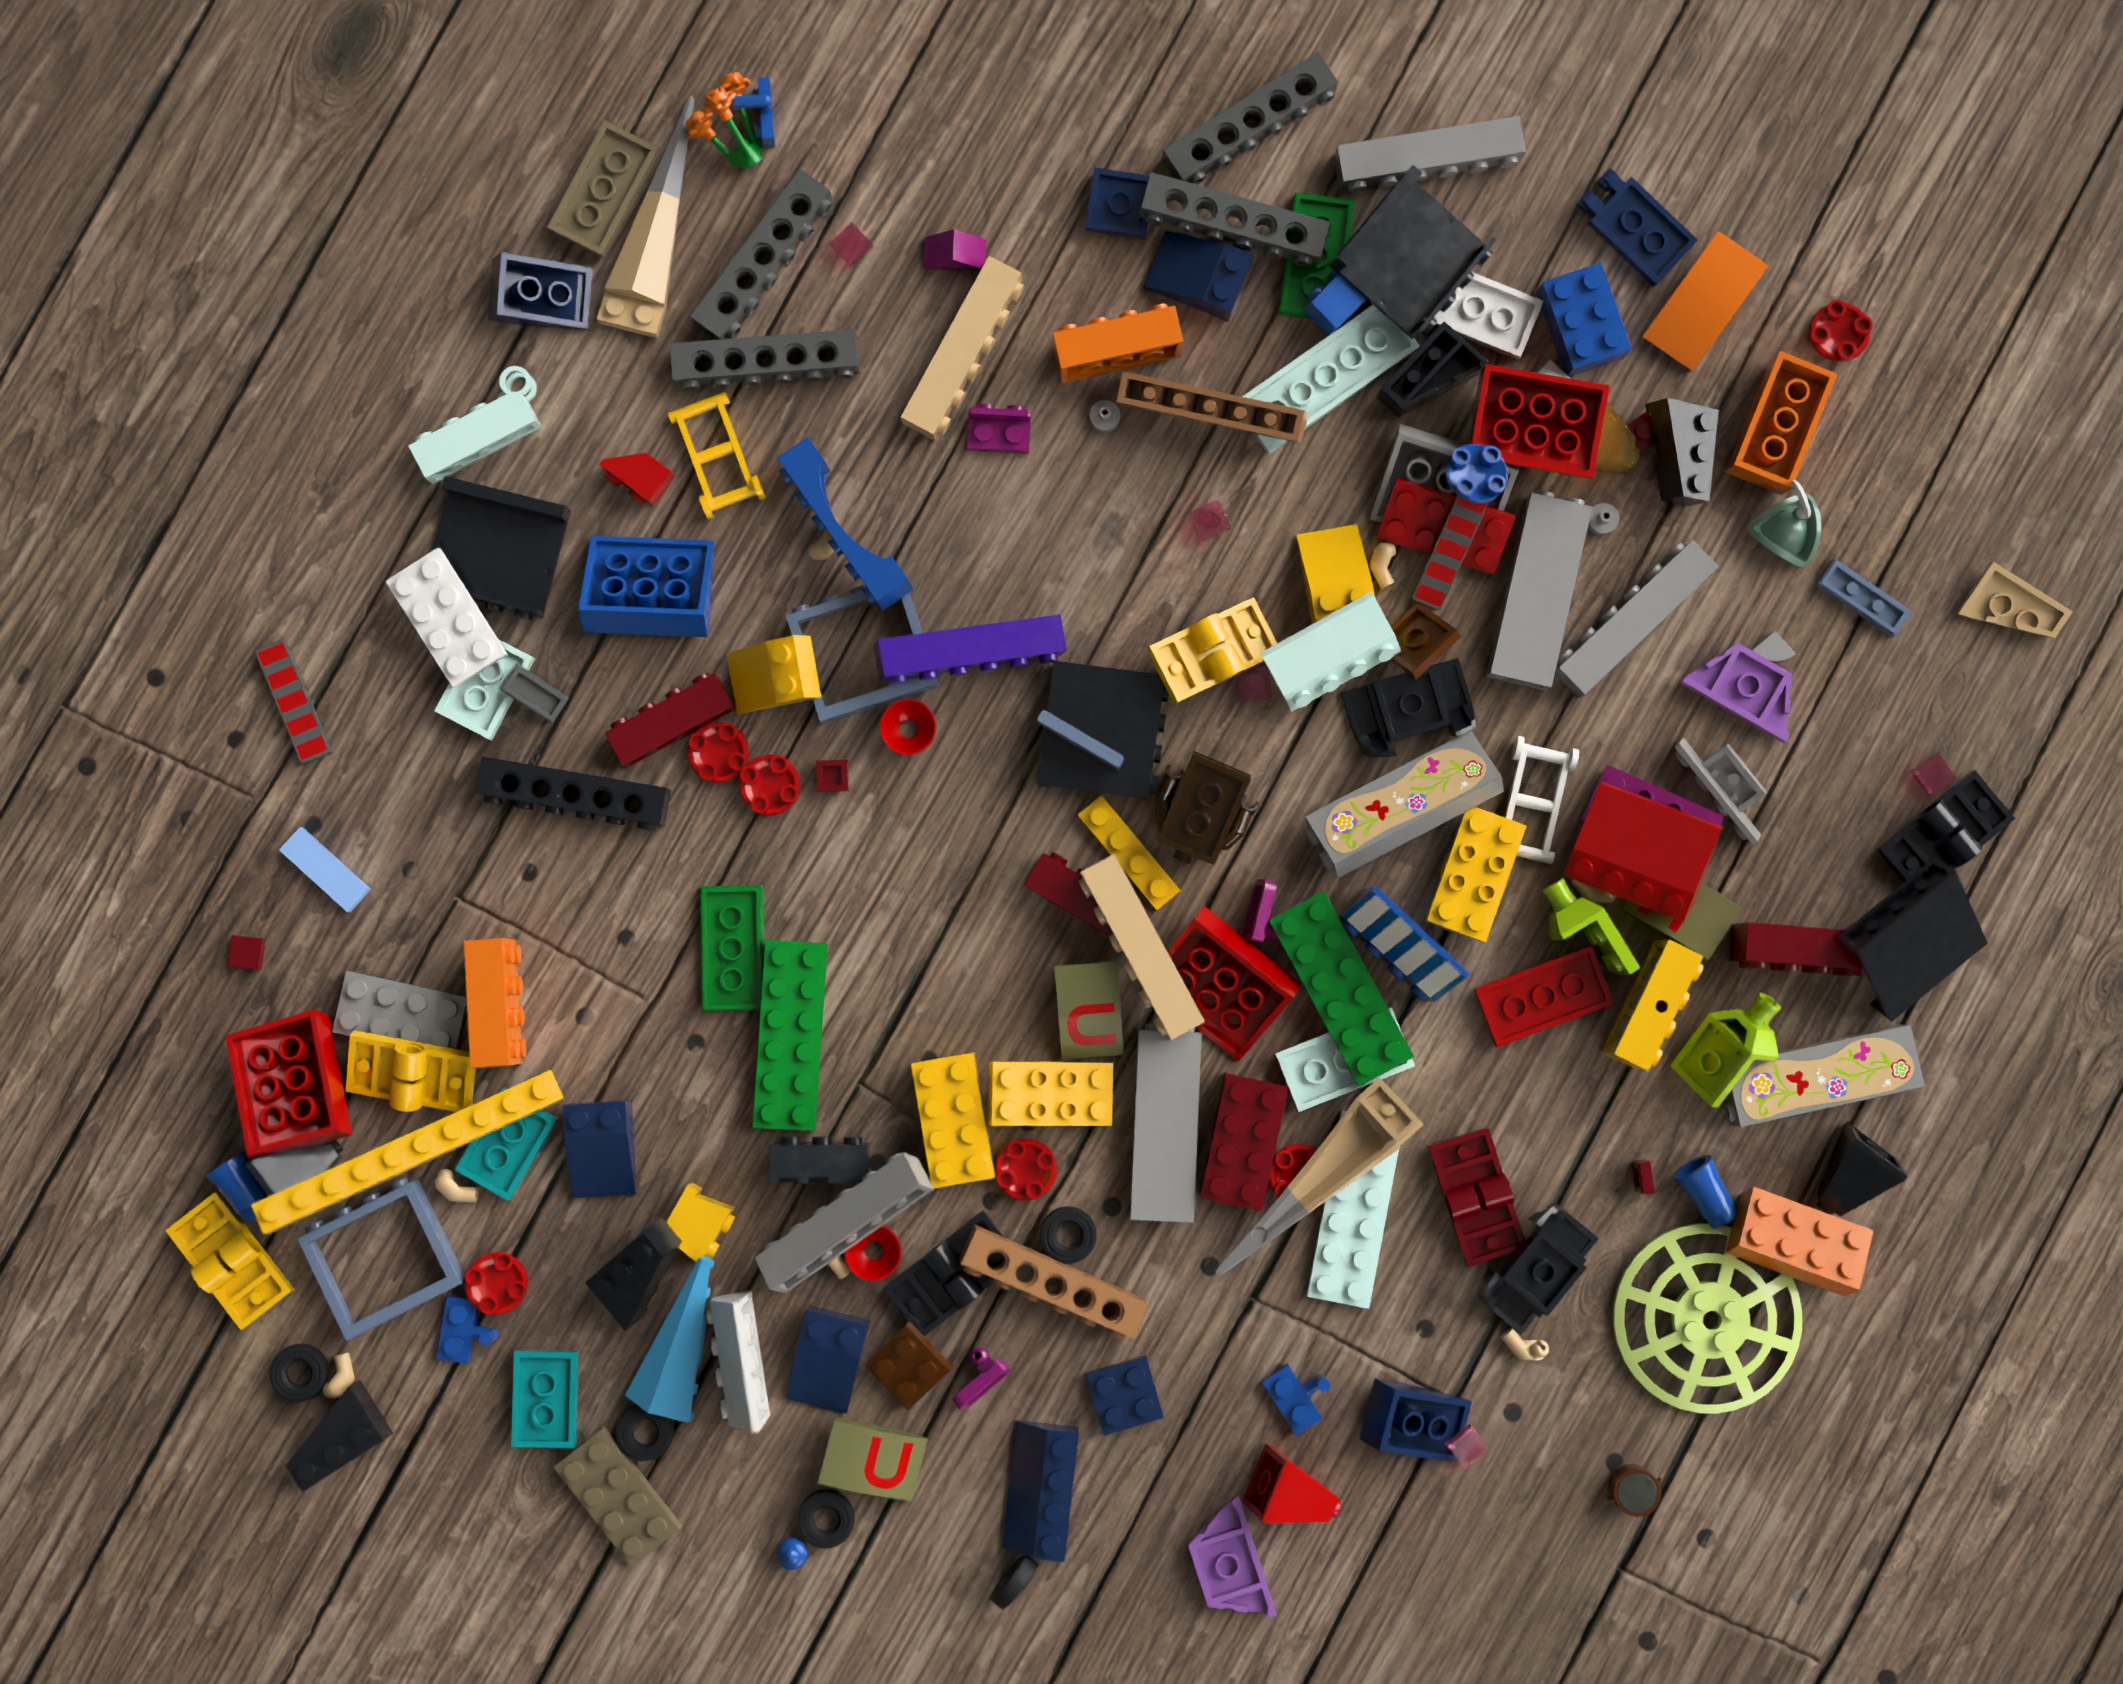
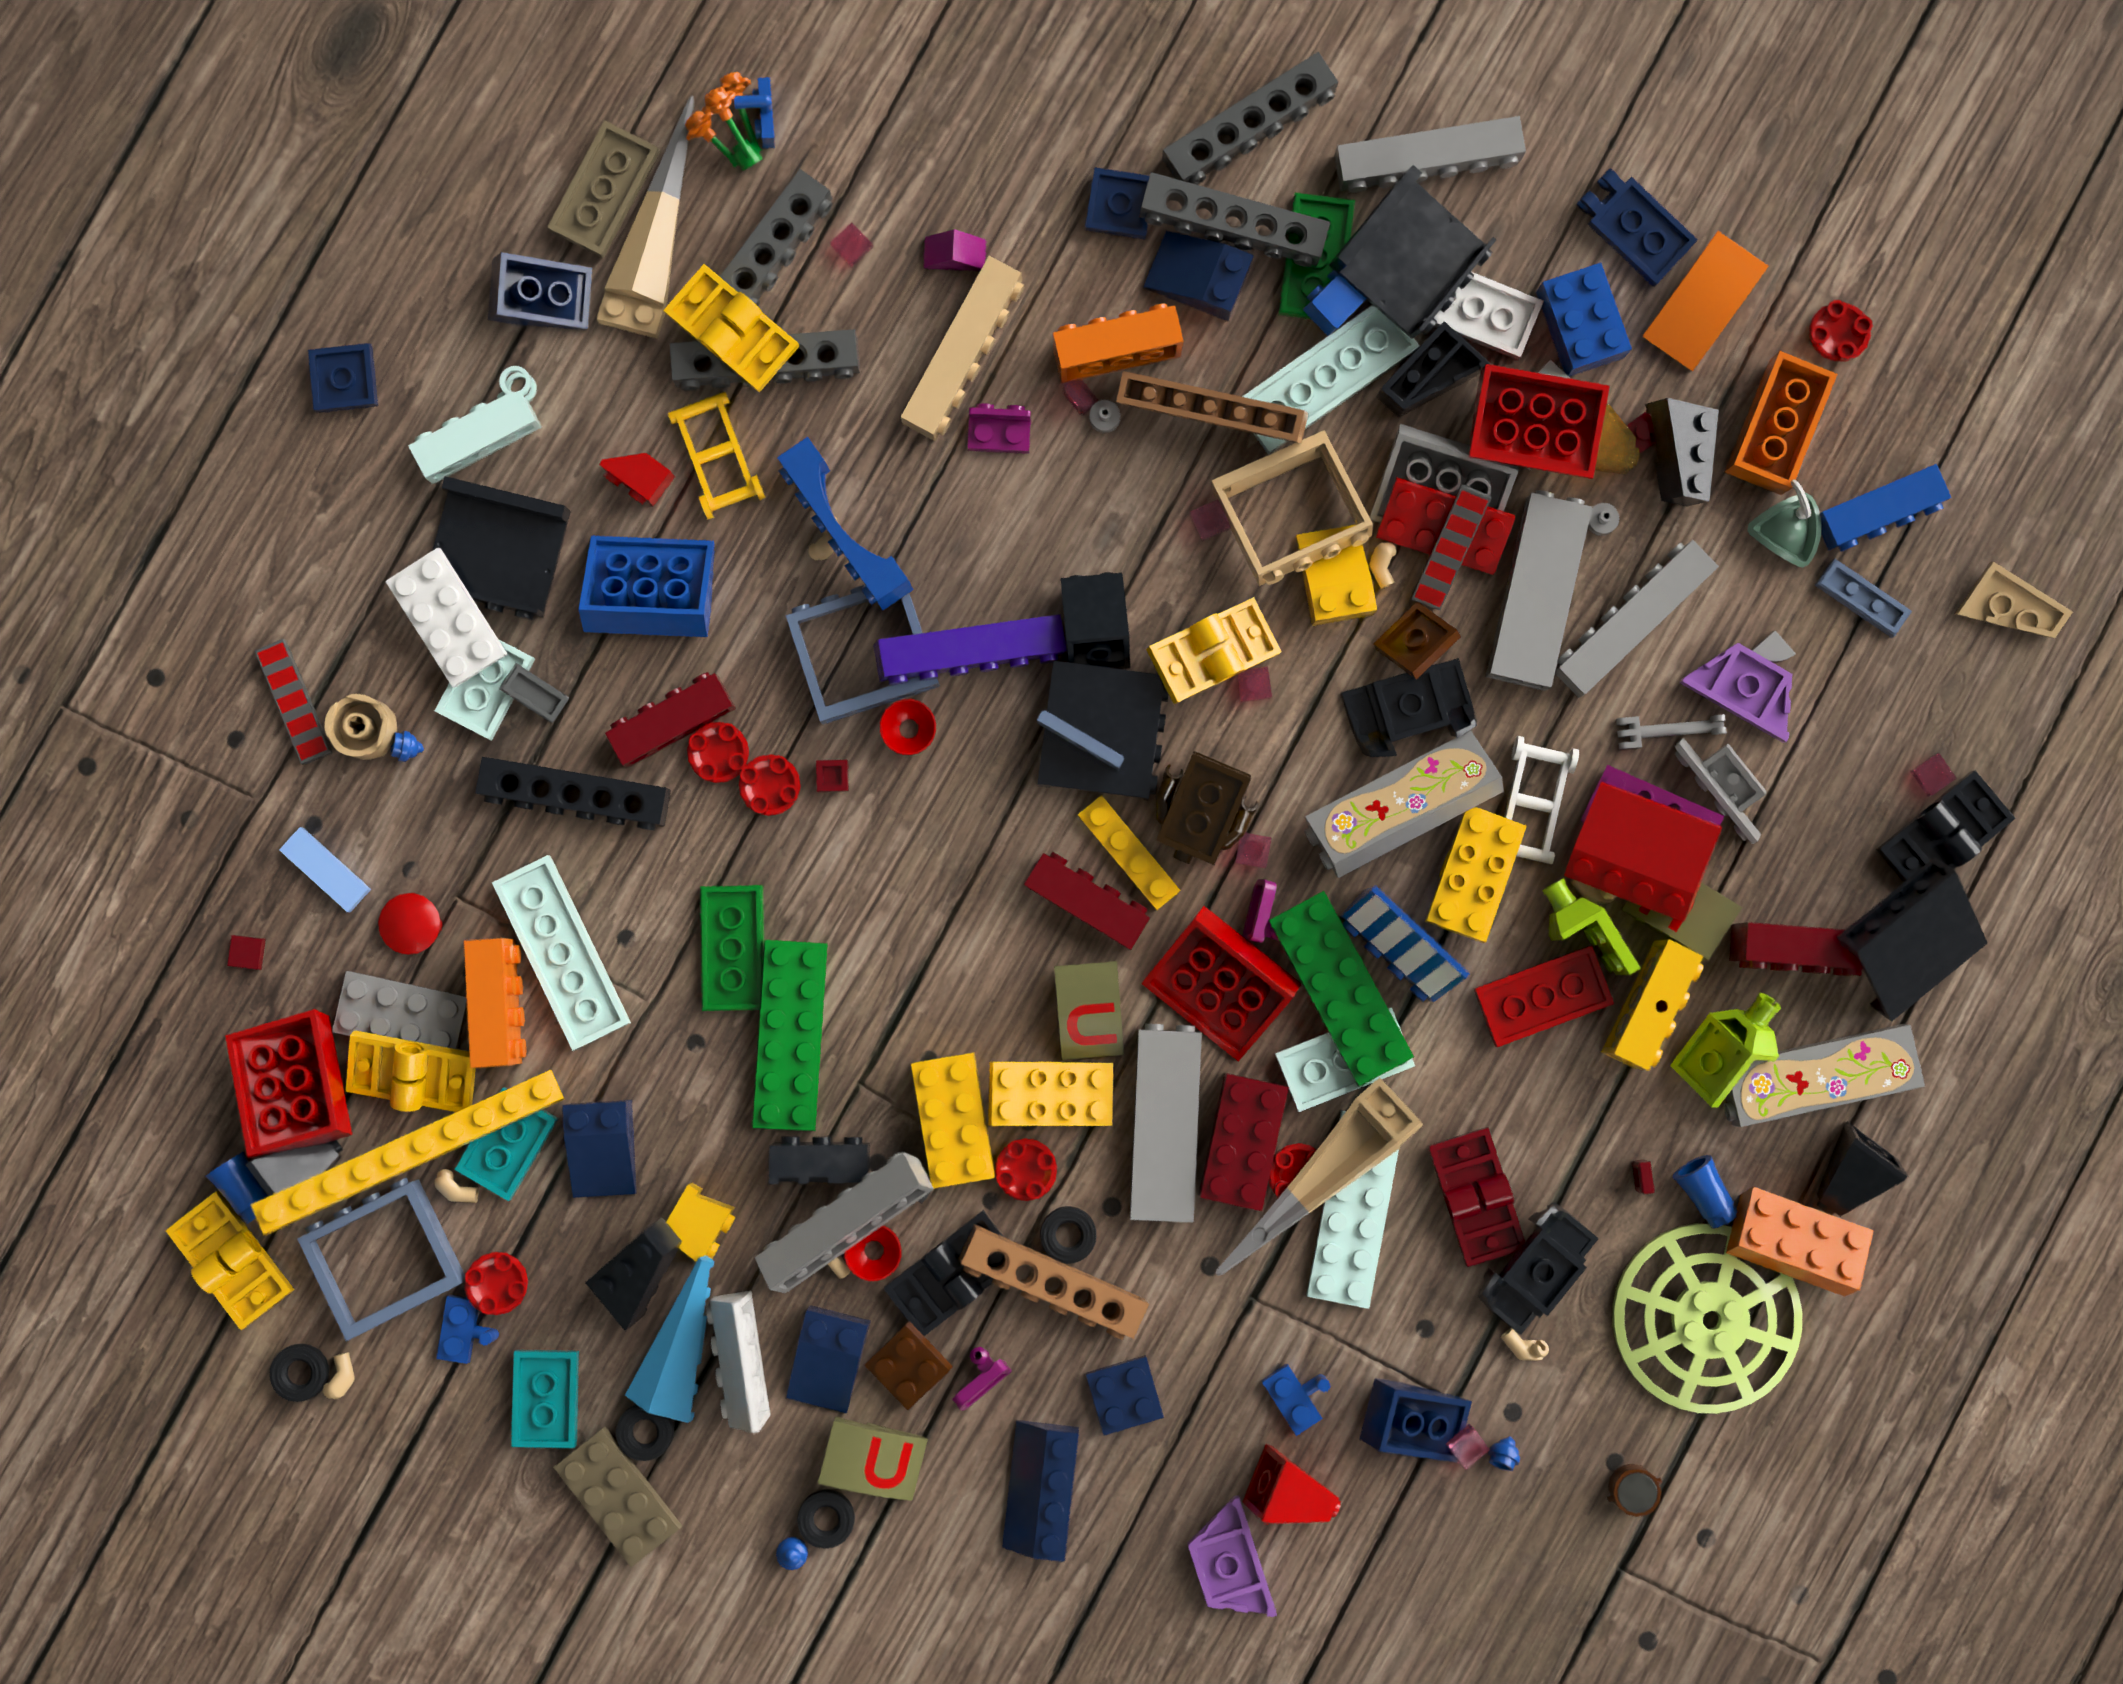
(340, 1437): black wedge -> none
(343, 378): none -> dark blue plate
(360, 709): none -> tan brick
(405, 746): none -> blue plate
(409, 923): none -> red dish
(561, 952): none -> light aqua plate
(731, 327): none -> yellow plate
(773, 674): yellow slope -> none
(1014, 1581): black tyre -> none
(1079, 396): none -> clear pink slope
(1096, 620): none -> black slope
(1142, 948): tan brick -> none
(1253, 850): none -> clear pink plate
(1273, 466): none -> tan window
(1331, 652): light aqua slope -> none
(1477, 473): blue dish -> none
(1504, 1454): none -> blue plate
(1636, 732): none -> light grey hinge
(1883, 507): none -> blue brick

